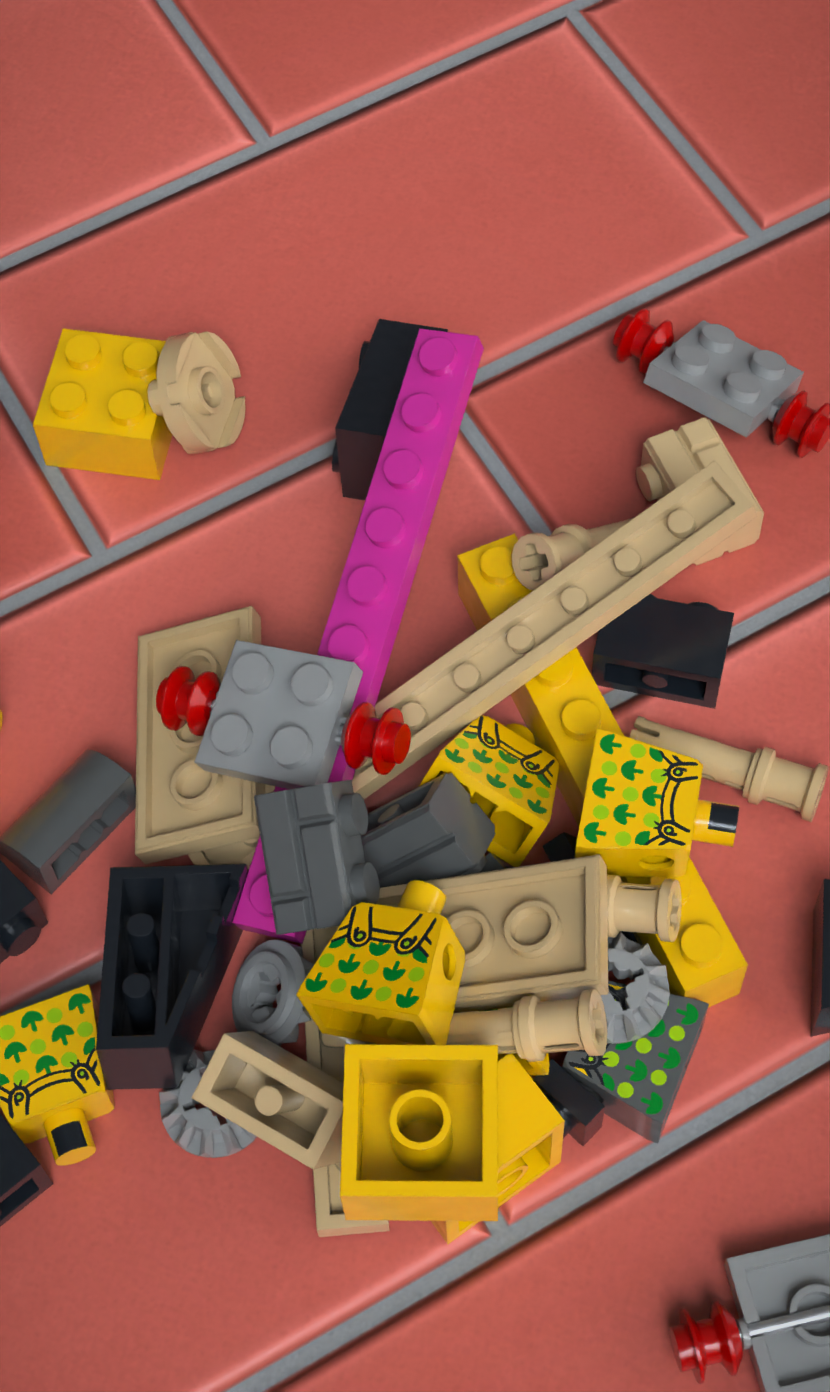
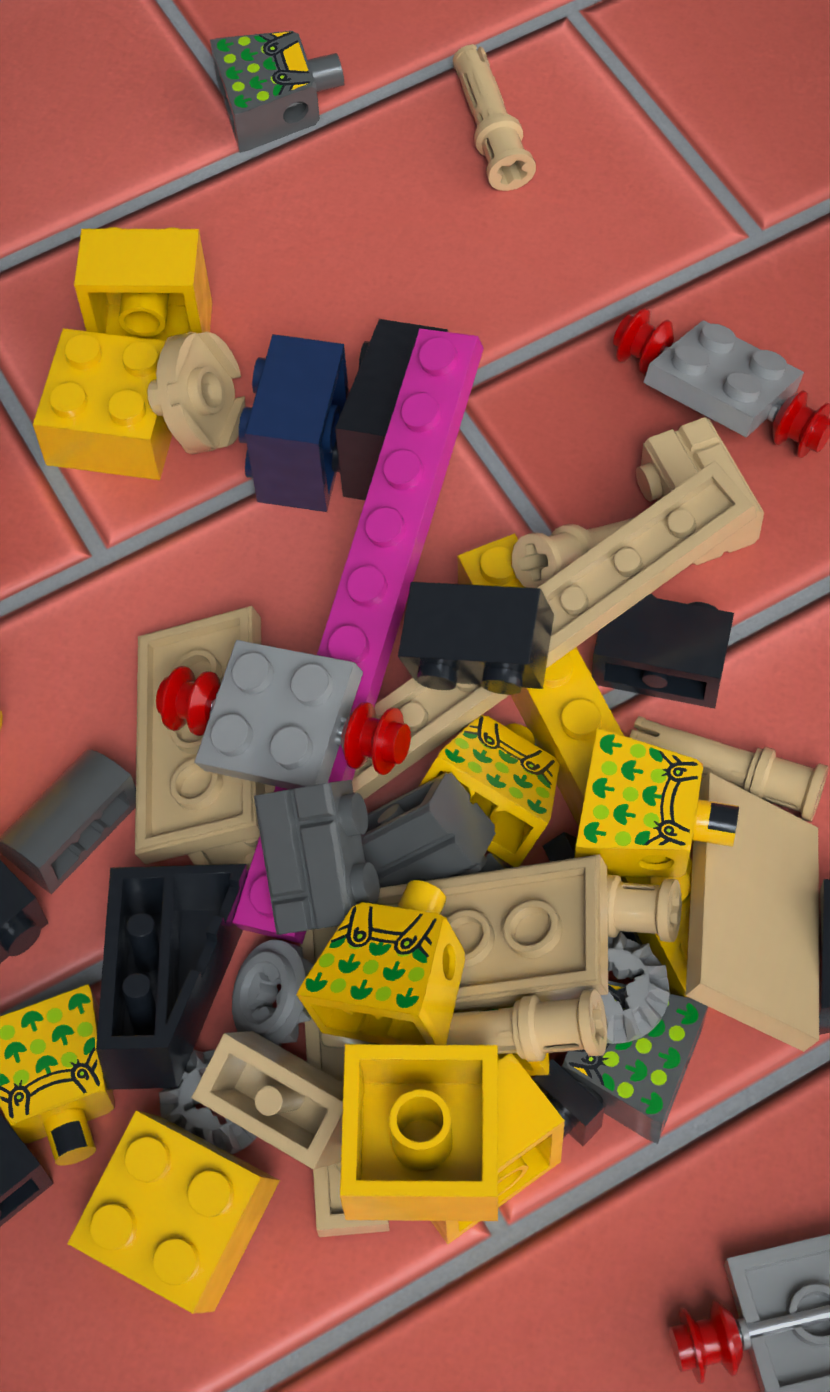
(143, 282): none -> yellow brick
(173, 1213): none -> yellow brick
(271, 85): none -> dark grey torso
(294, 421): none -> dark blue brick
(476, 636): none -> black brick
(497, 132): none -> tan pin
(757, 919): none -> tan tile

